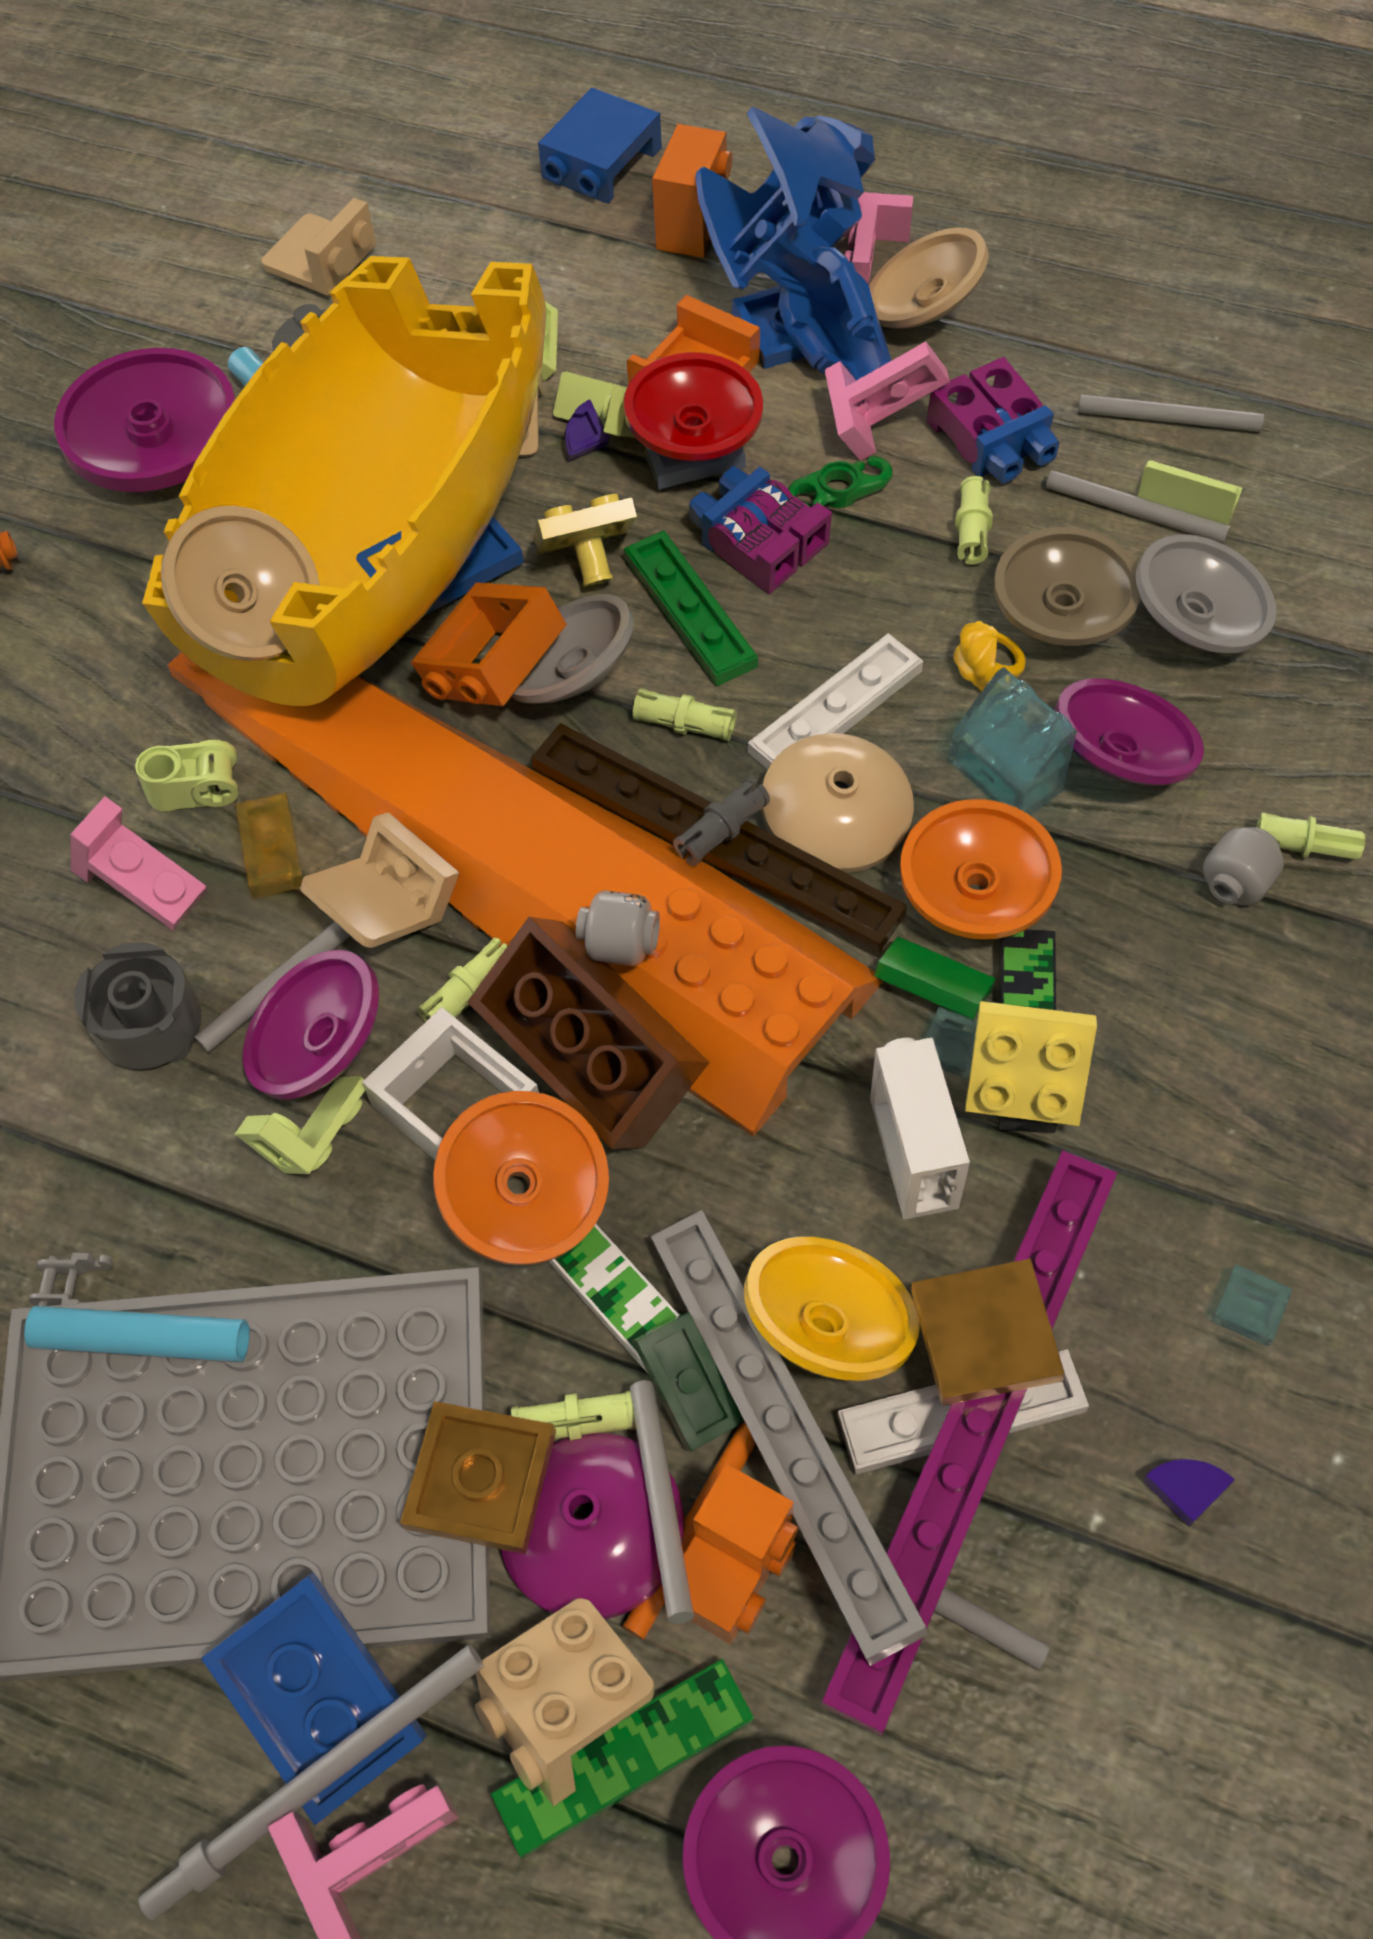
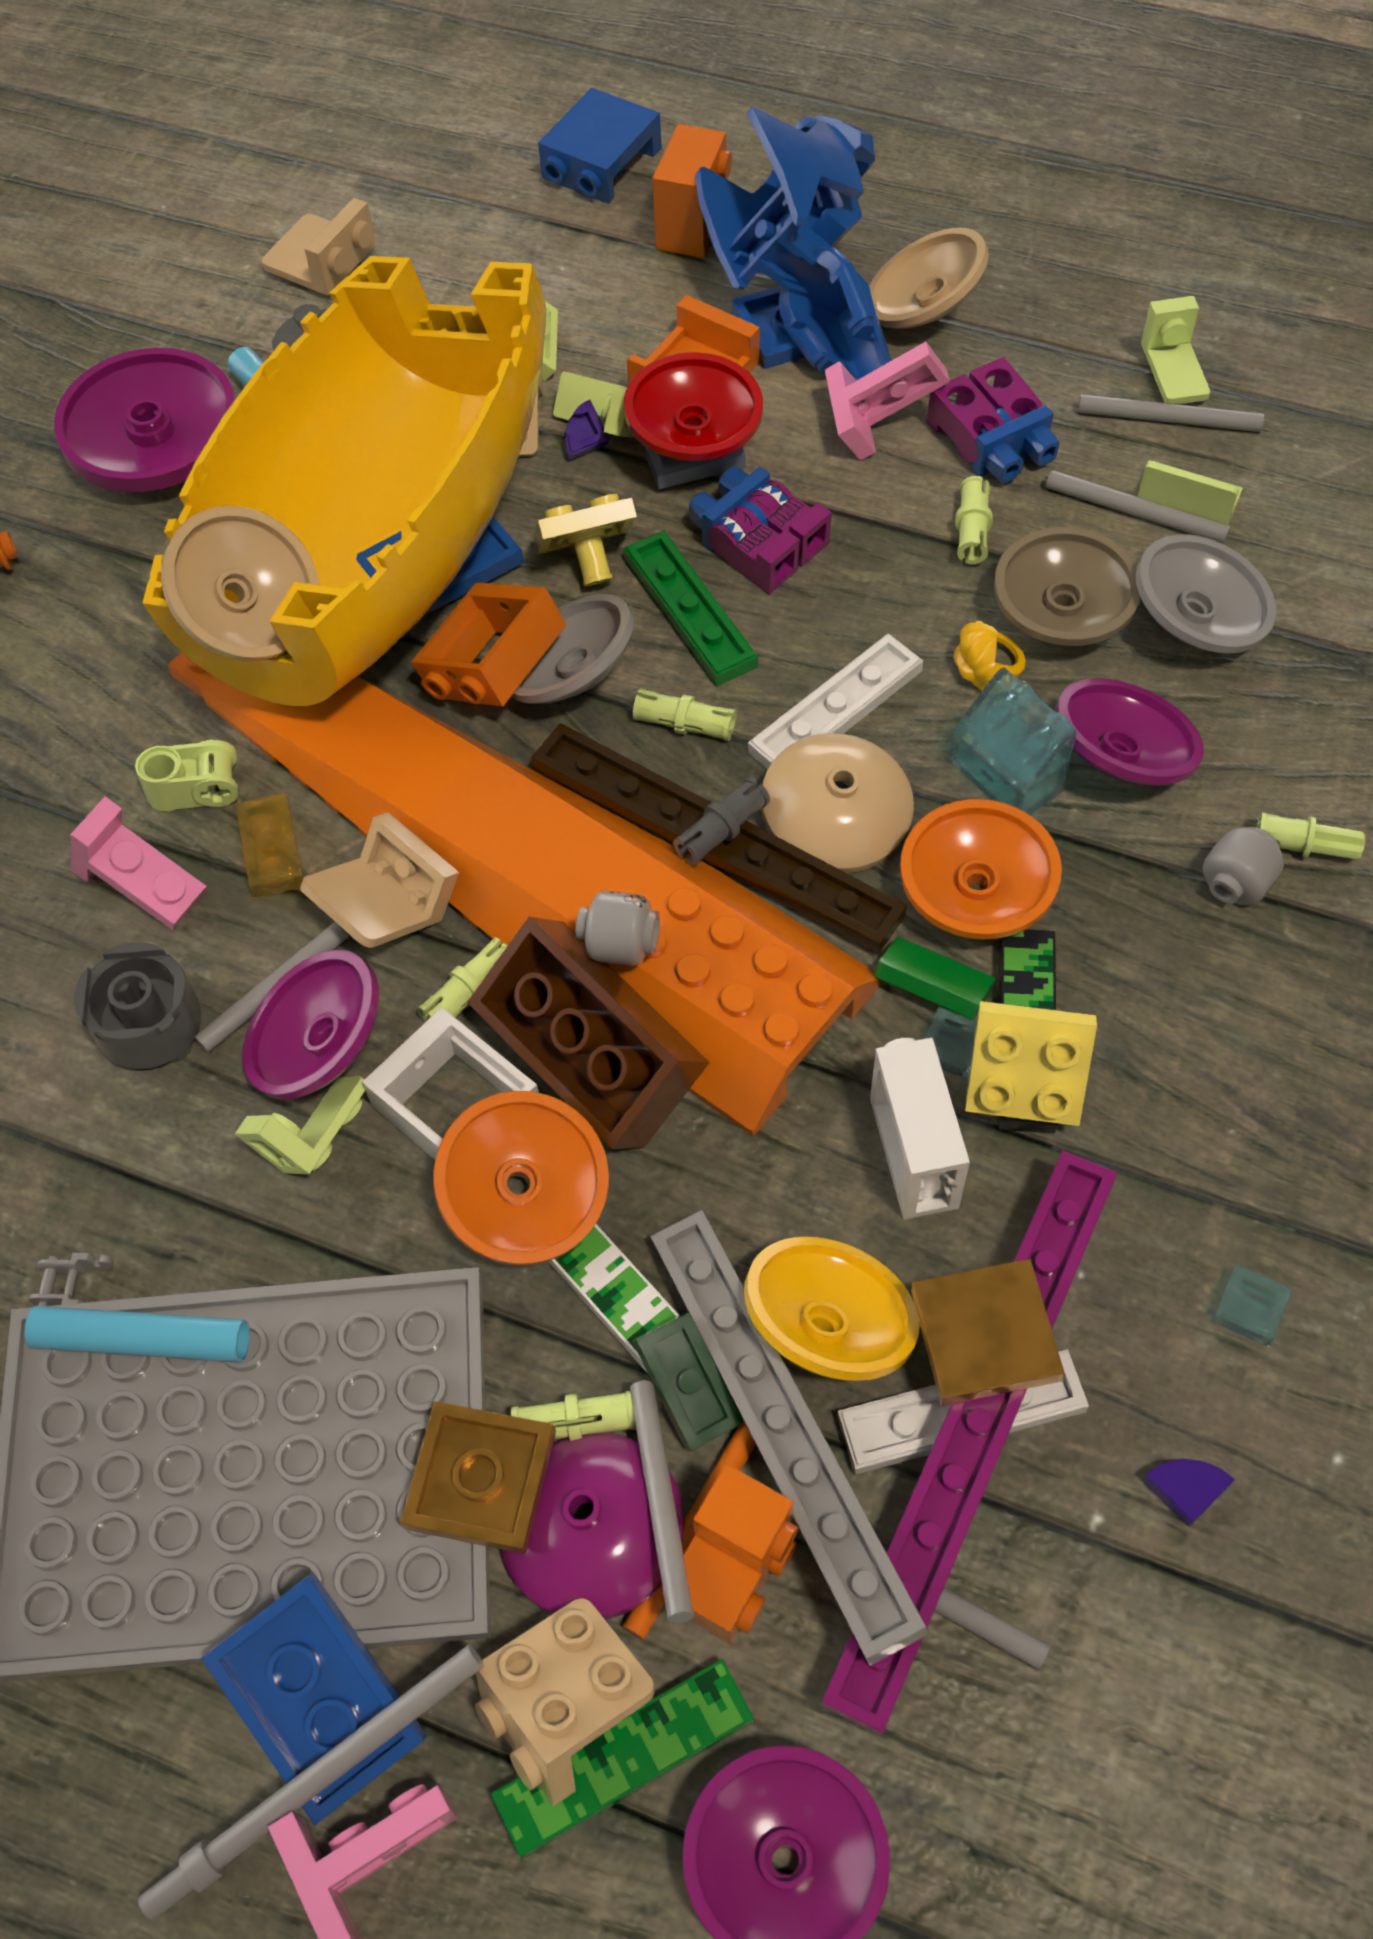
(861, 483): green piece -> none
(883, 218): bright pink bracket -> none
(1170, 352): none -> yellowish green bracket

